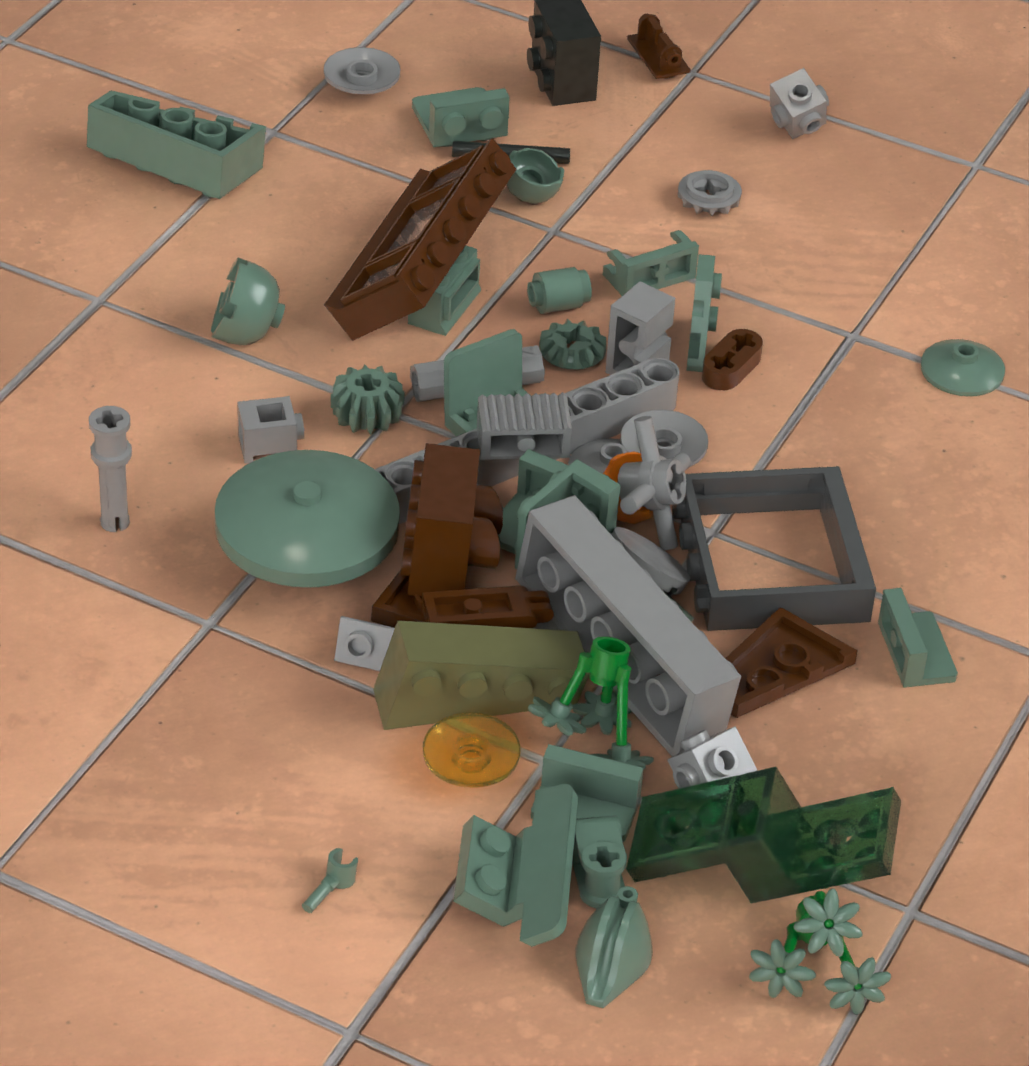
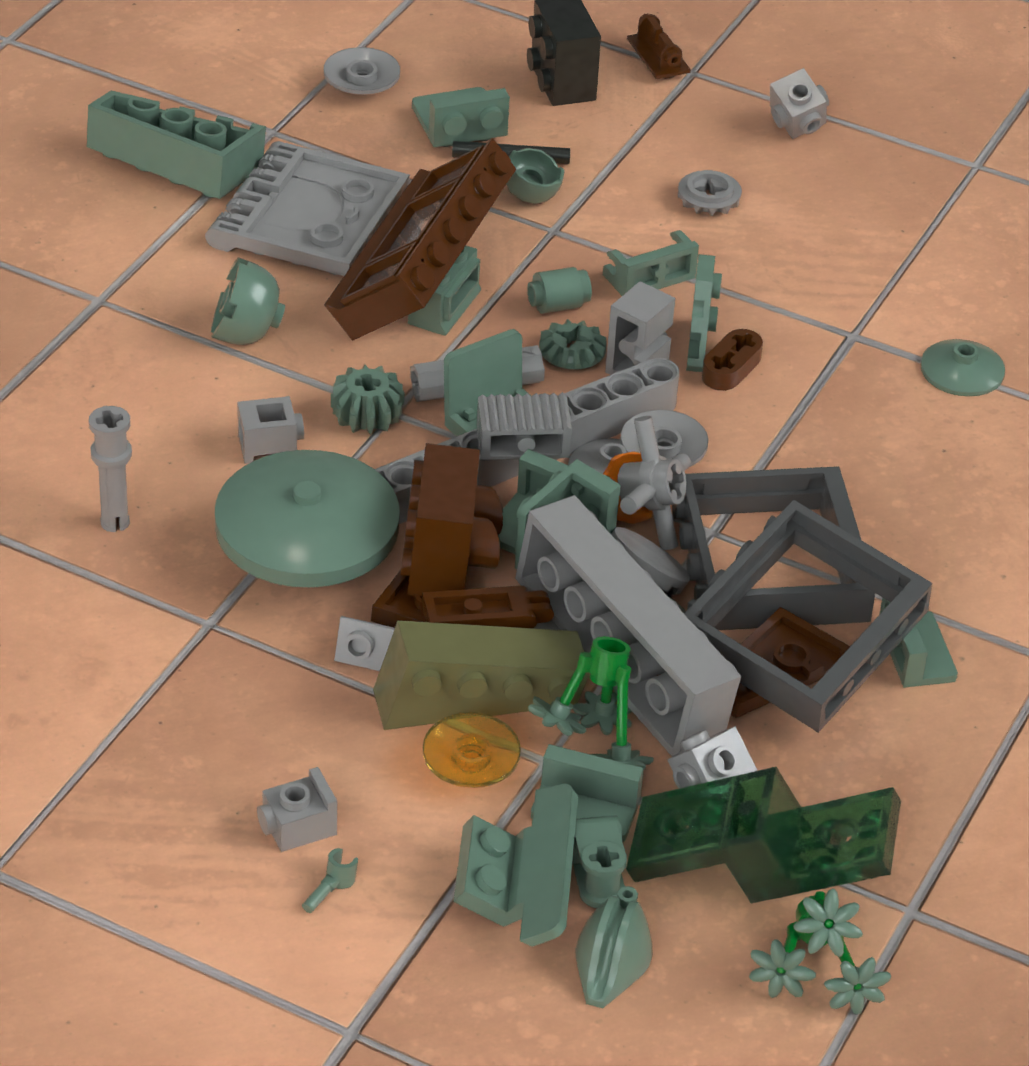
(299, 811): none -> light grey brick
(308, 208): none -> light grey hinge
(849, 555): none -> dark grey window

